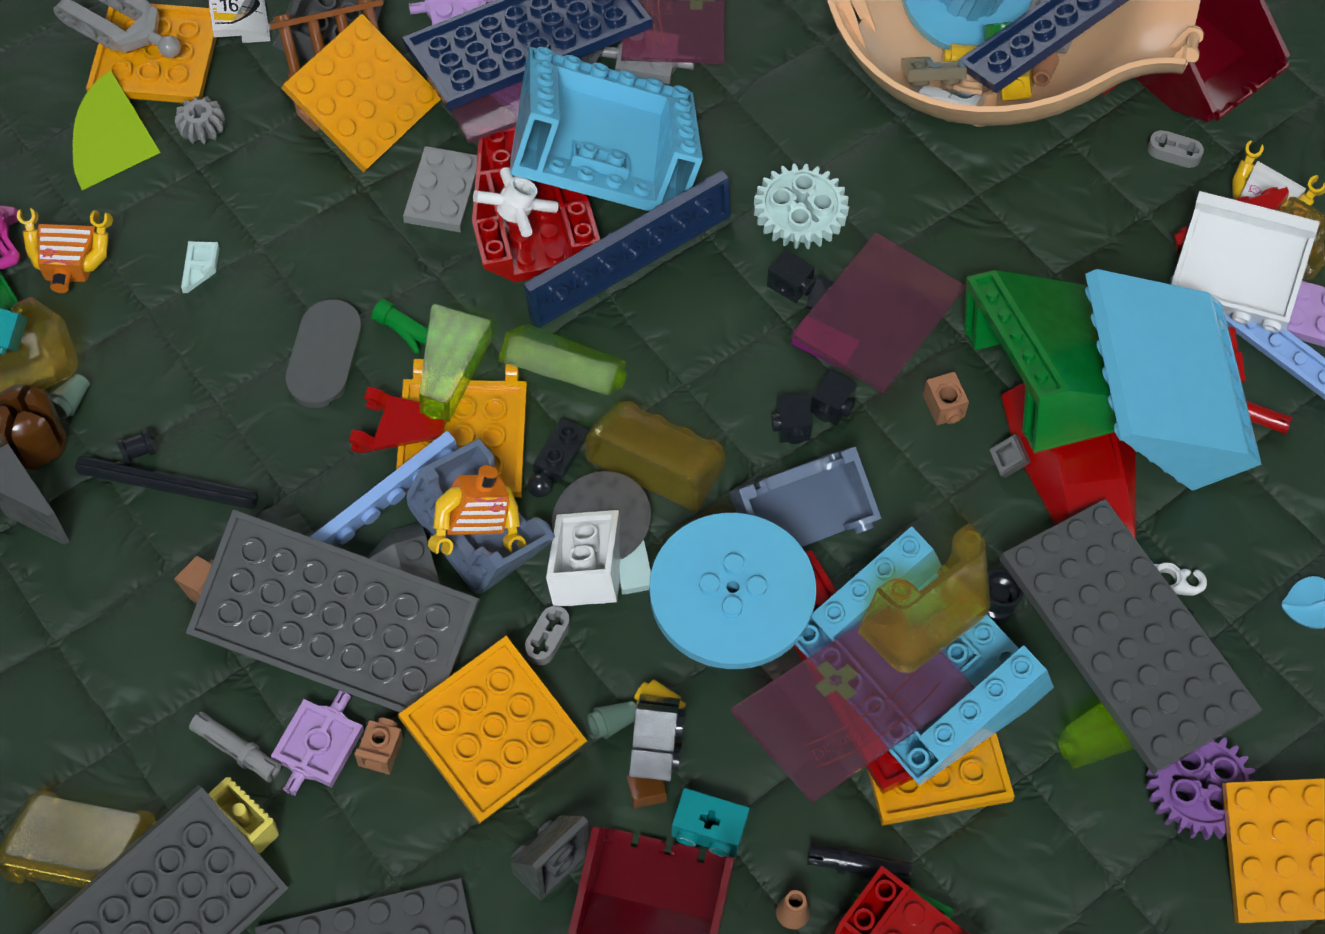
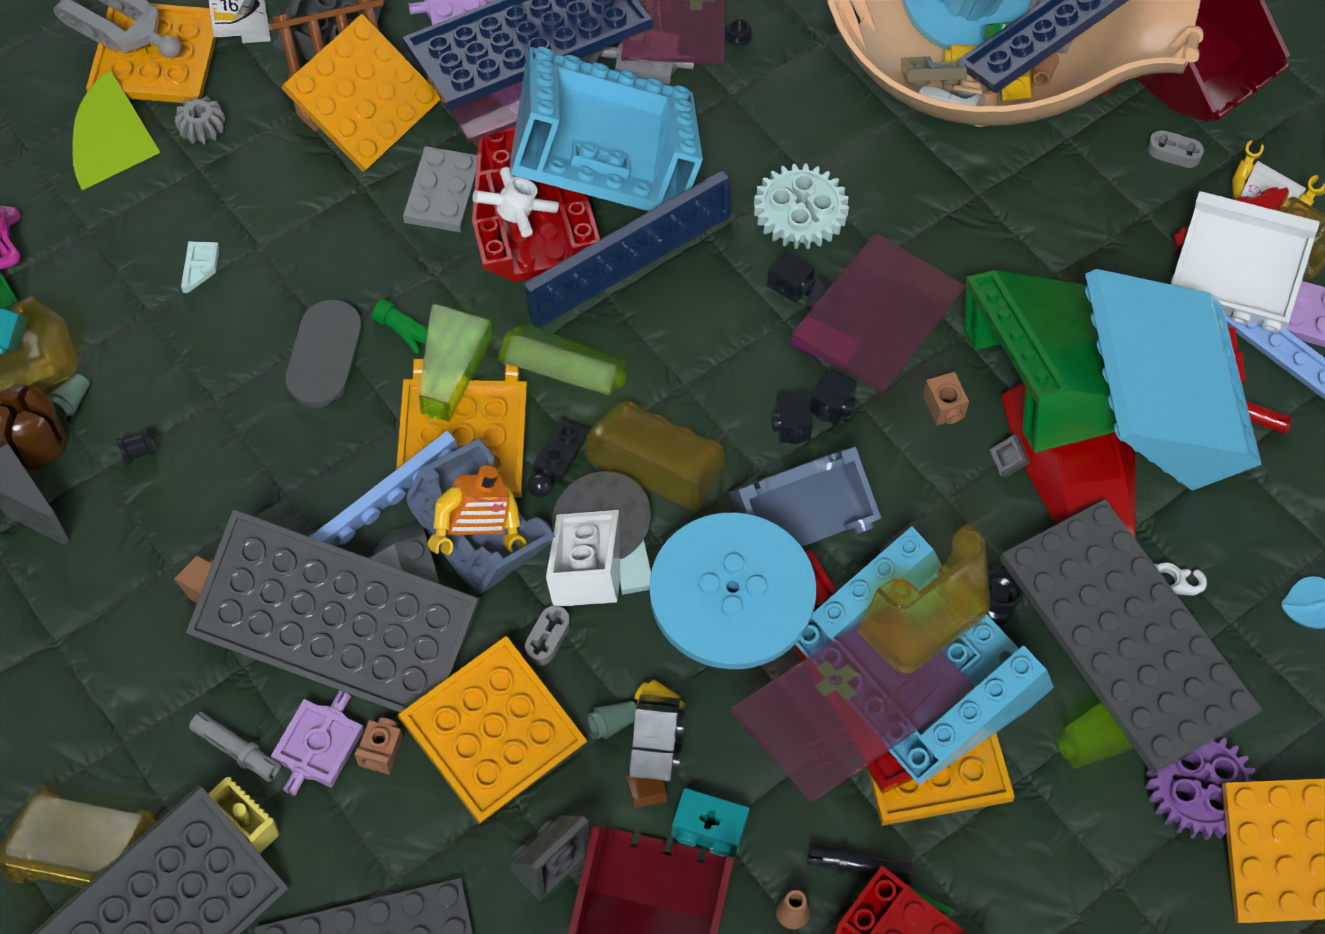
(66, 251): torso -> none
(166, 482): black axle -> none
(399, 425): red flag -> none
(738, 32): none -> black plate

